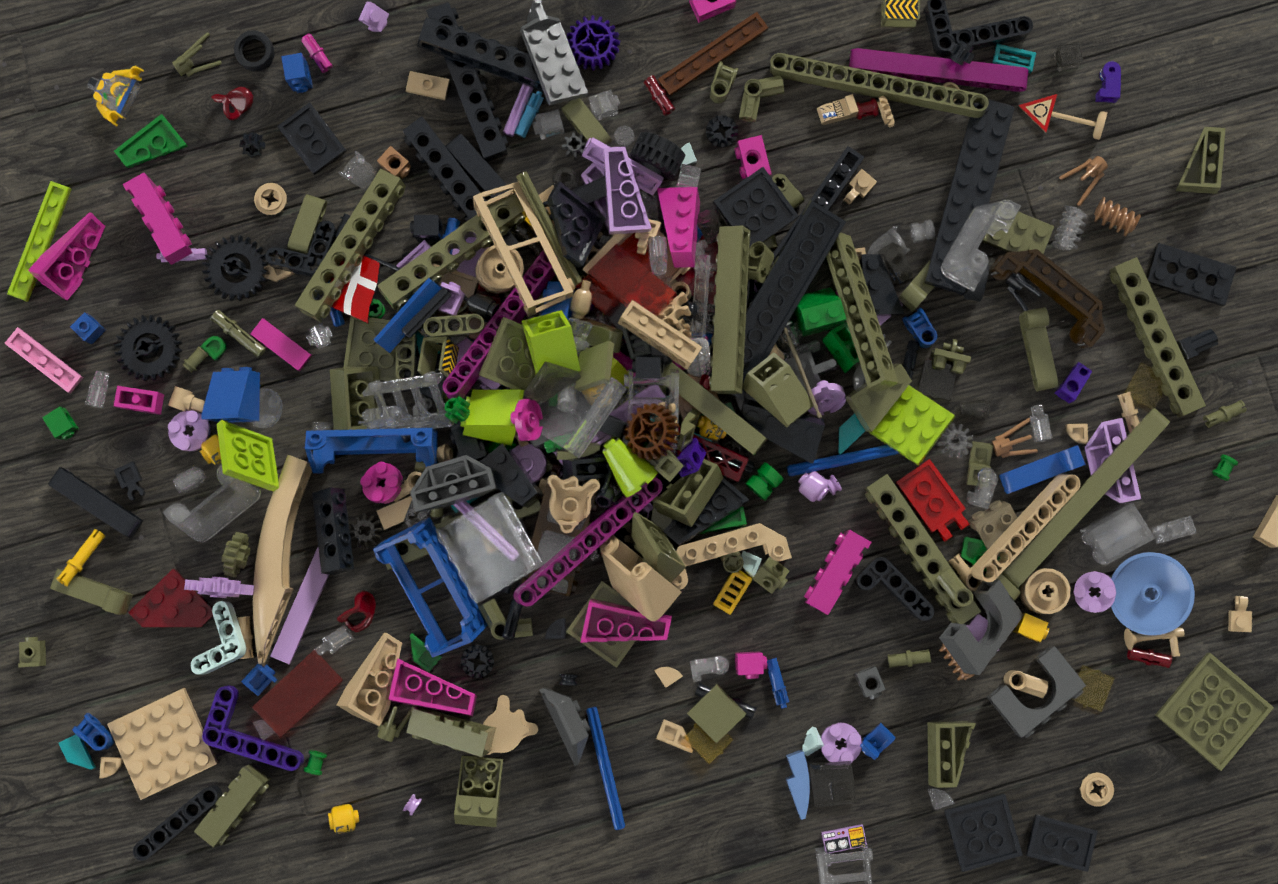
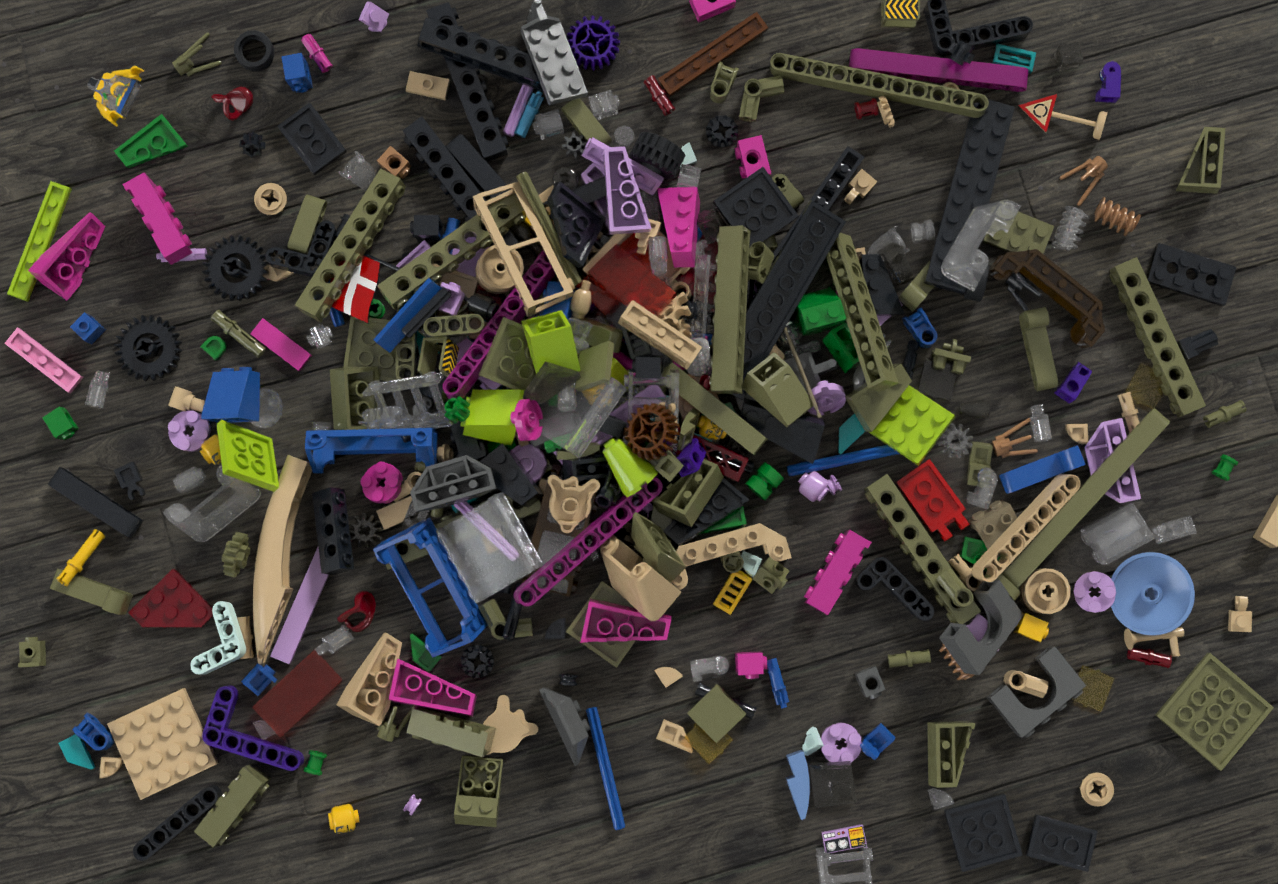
(139, 400): dark pink brick -> none
(195, 359): olive pin -> none
(219, 587): lavender gear -> none
(838, 110): tan leg -> none

